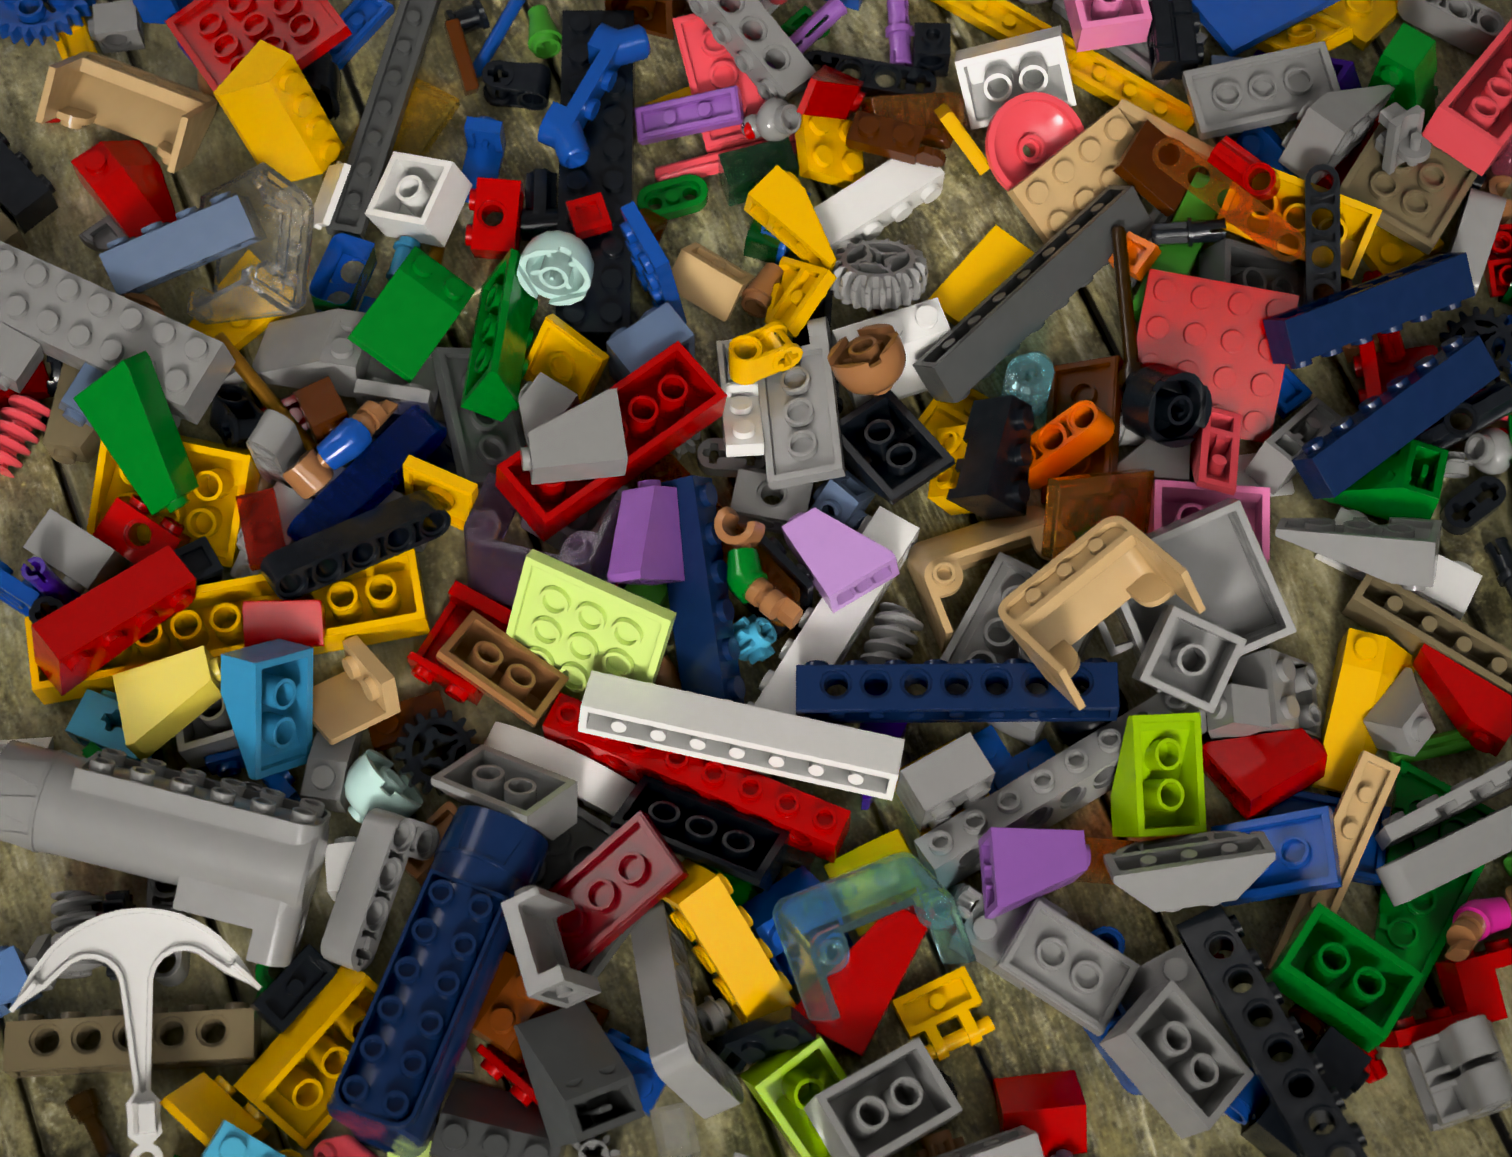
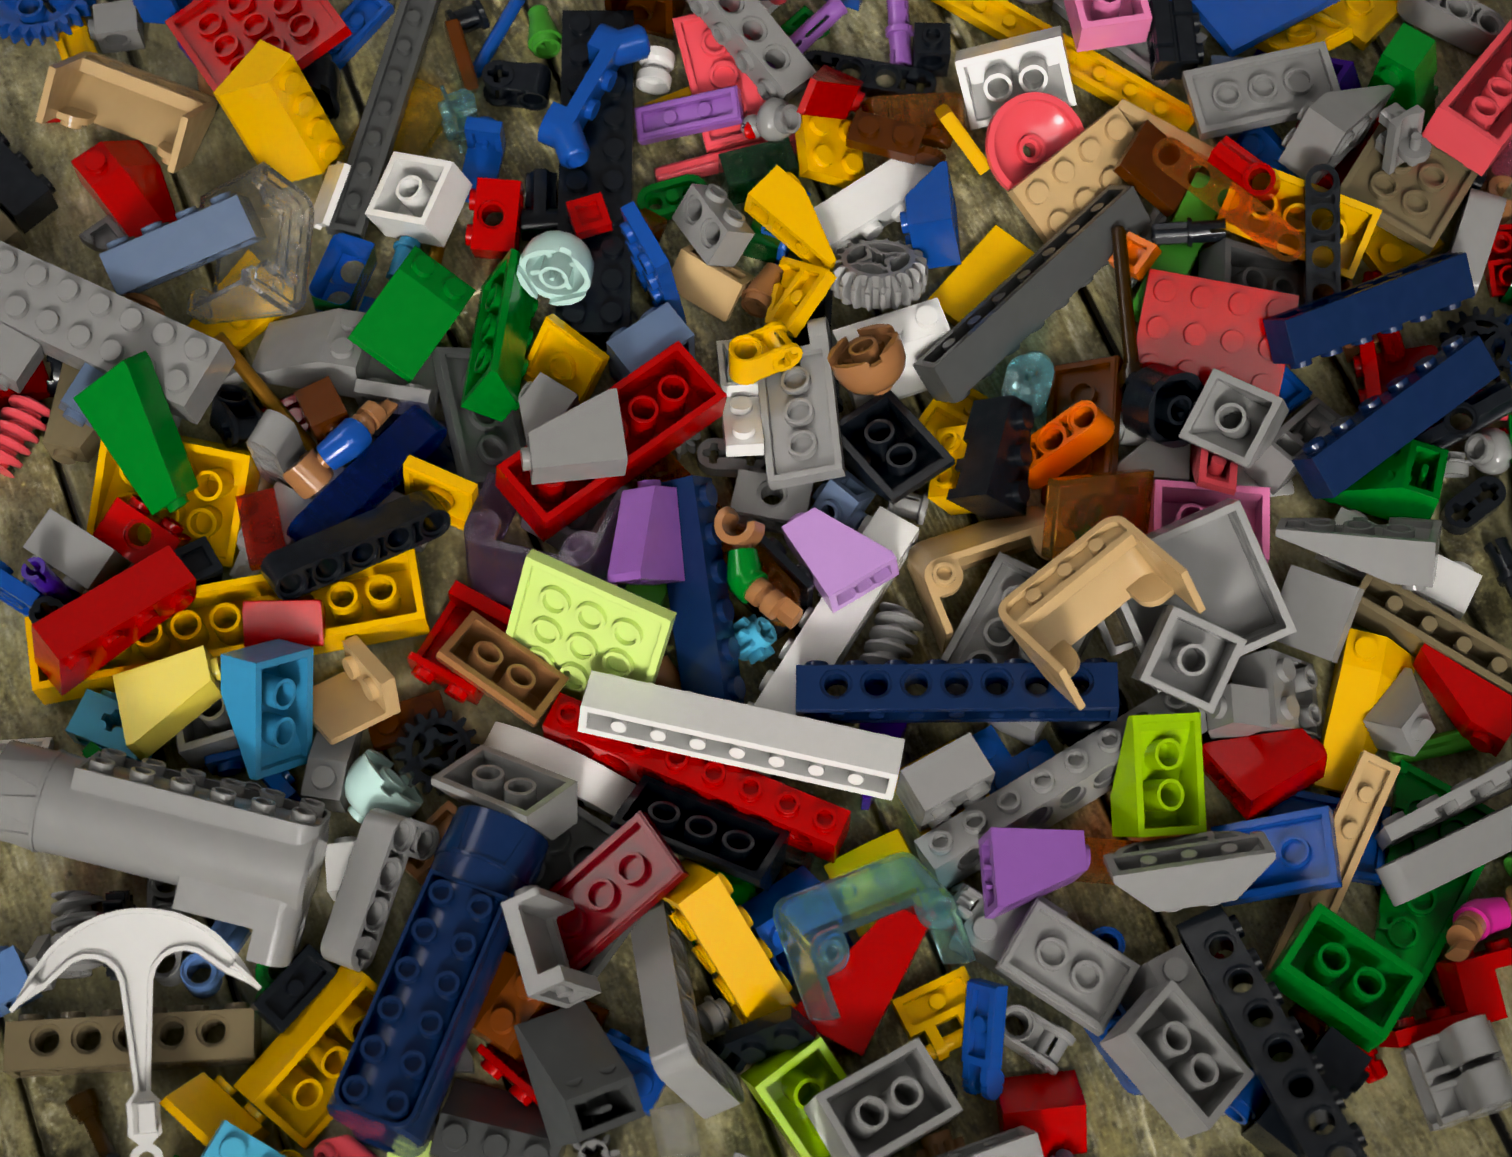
(235, 937): none -> medium blue piece
(454, 112): none -> clear light blue hinge
(655, 70): none -> white wheel
(713, 225): none -> light grey brick
(912, 506): none -> light grey bush
(933, 219): none -> blue slope
(984, 1038): none -> blue hinge
(1037, 1038): none -> light grey piece
(1234, 419): none -> light grey slope
(1320, 611): none -> light grey tile

